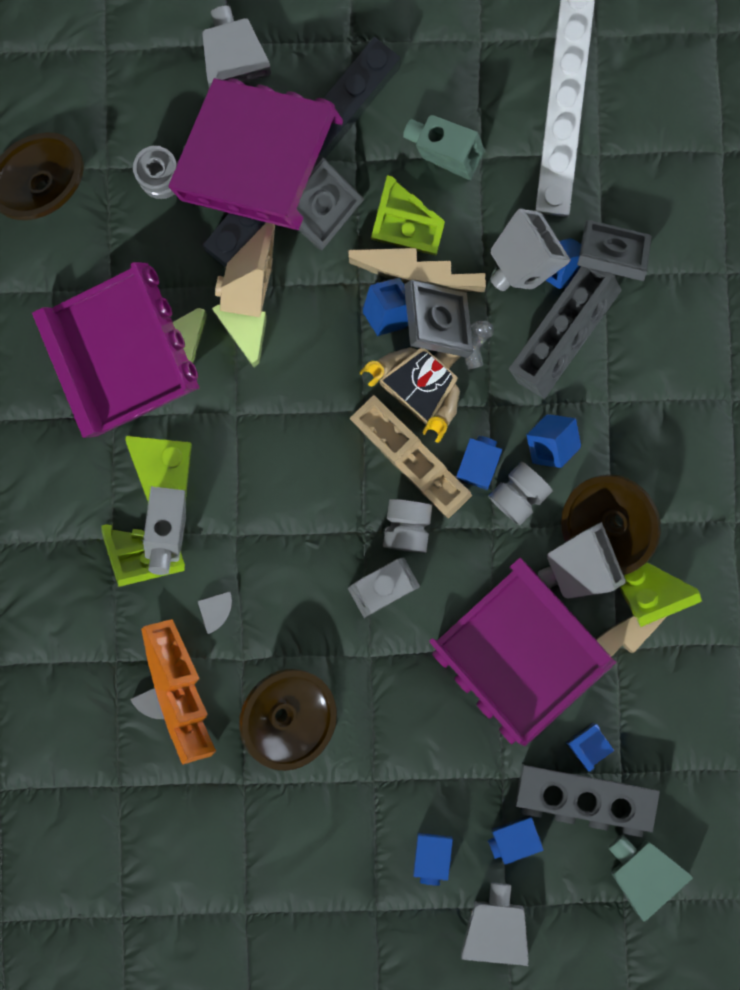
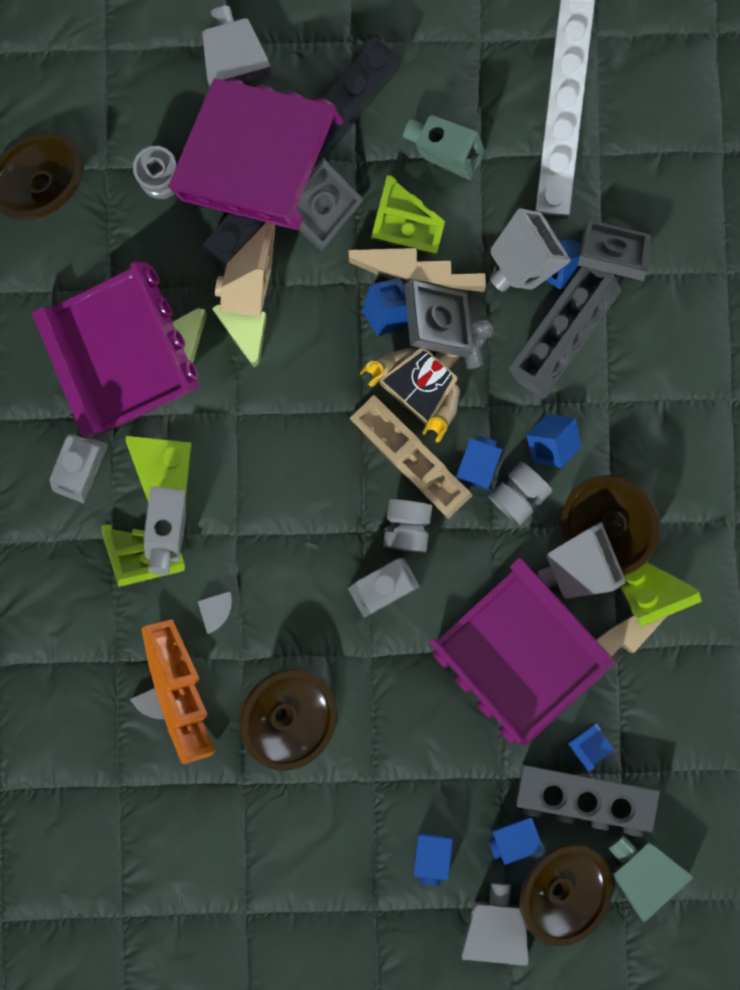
(77, 466): none -> light grey torso
(575, 904): none -> dark brown dish

